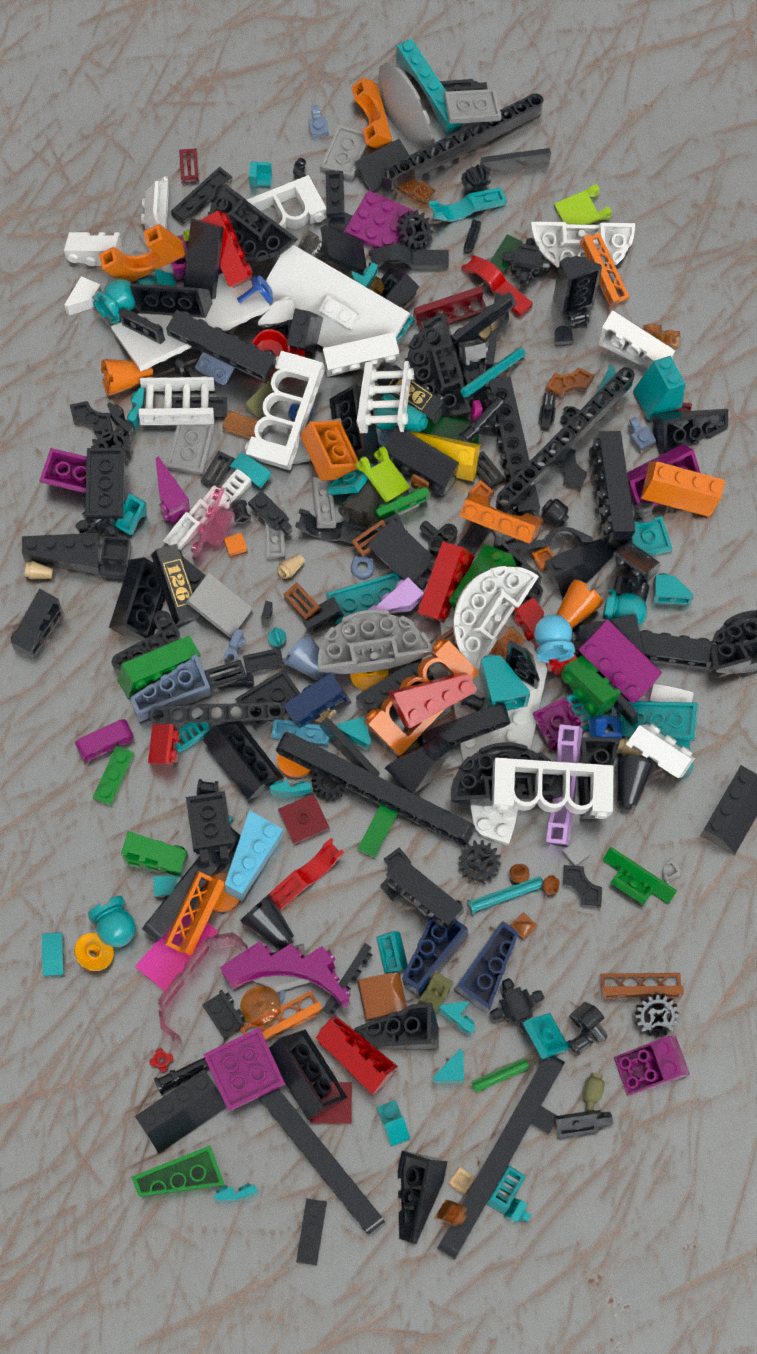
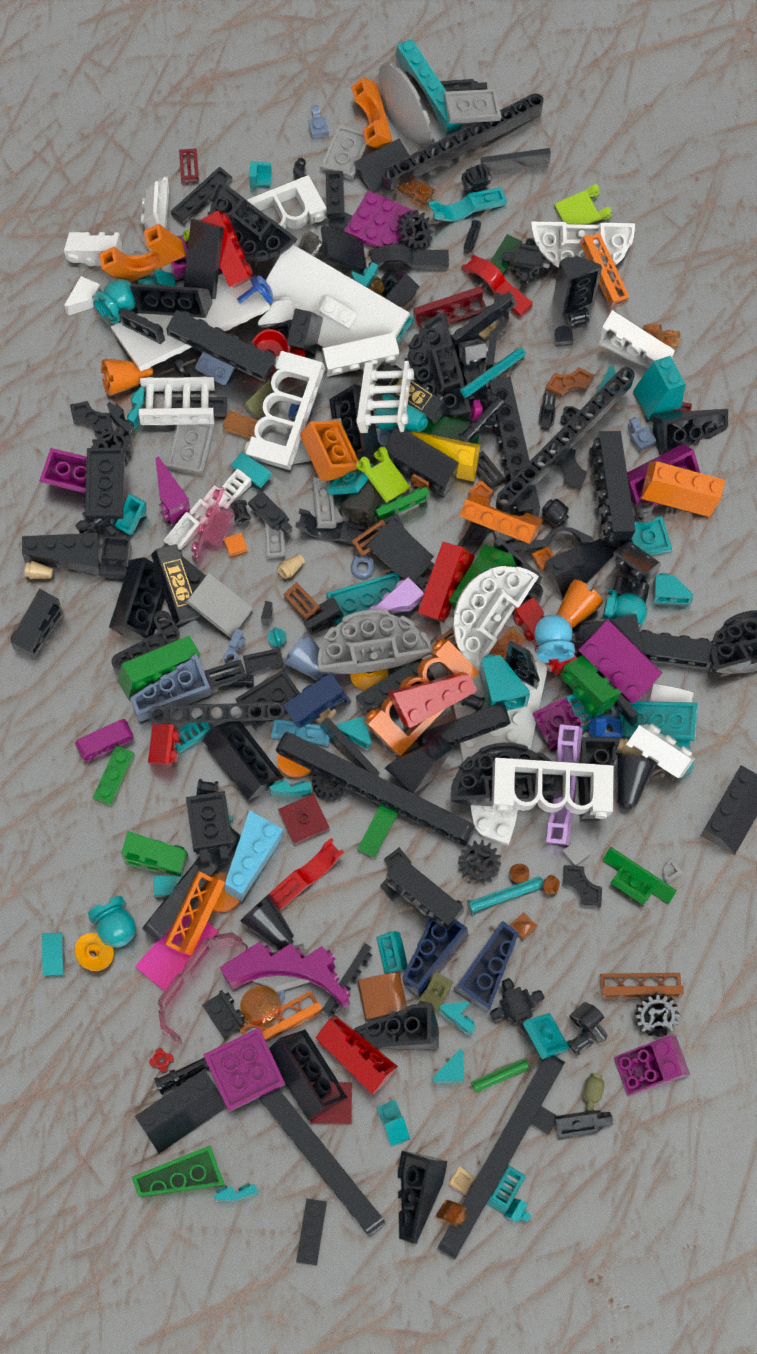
(211, 482): black tile -> none
(437, 536): black beam -> none

